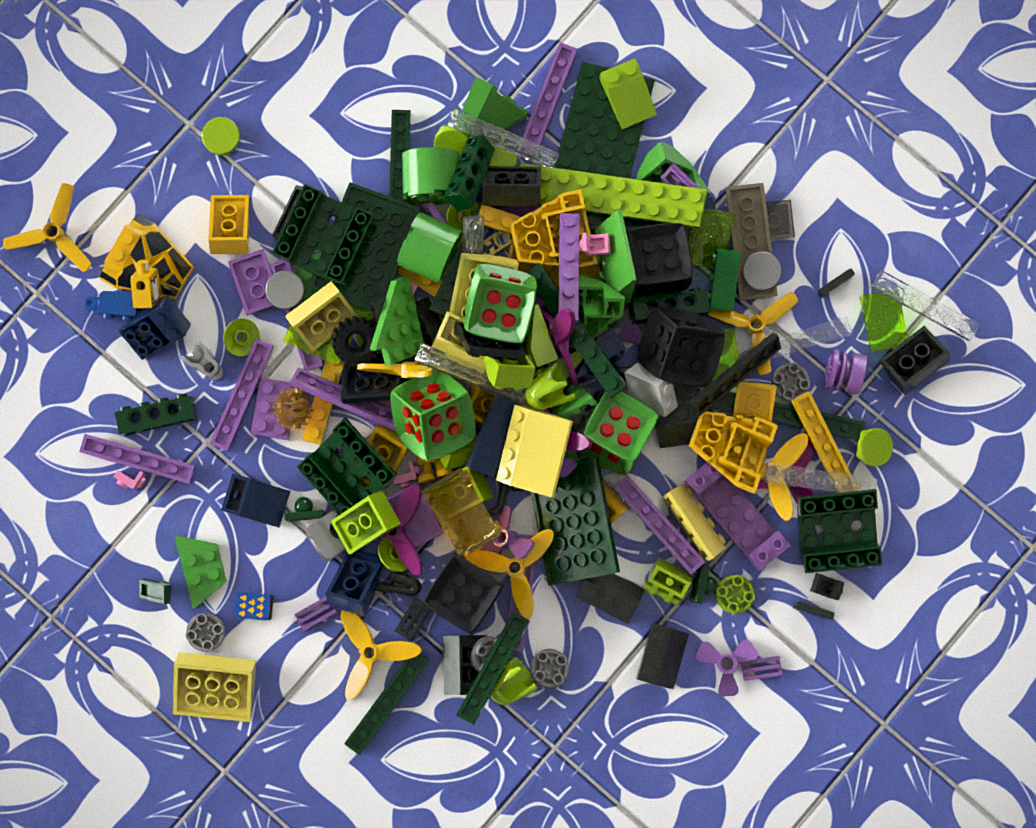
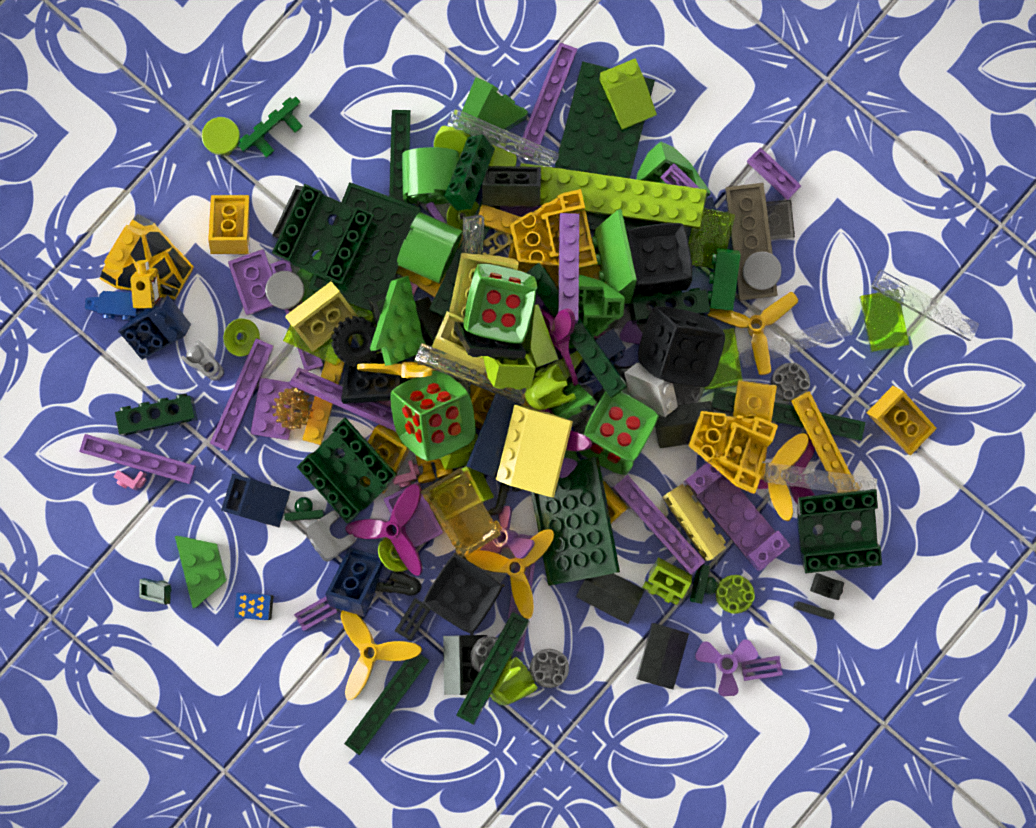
(58, 218): yellow piece -> none
(205, 632): light grey tile -> none
(213, 686): light yellow slope -> none
(275, 117): none -> green plate
(365, 522): lime slope -> none
(595, 244): bright pink bracket -> none
(735, 374): pearl dark grey plate -> none
(774, 173): none -> medium lavender plate
(836, 282): pearl dark grey tile -> none
(845, 371): medium lavender wheel -> none
(874, 447): lime tile -> none
(901, 420): none -> yellow slope
(915, 360): pearl dark grey slope -> none

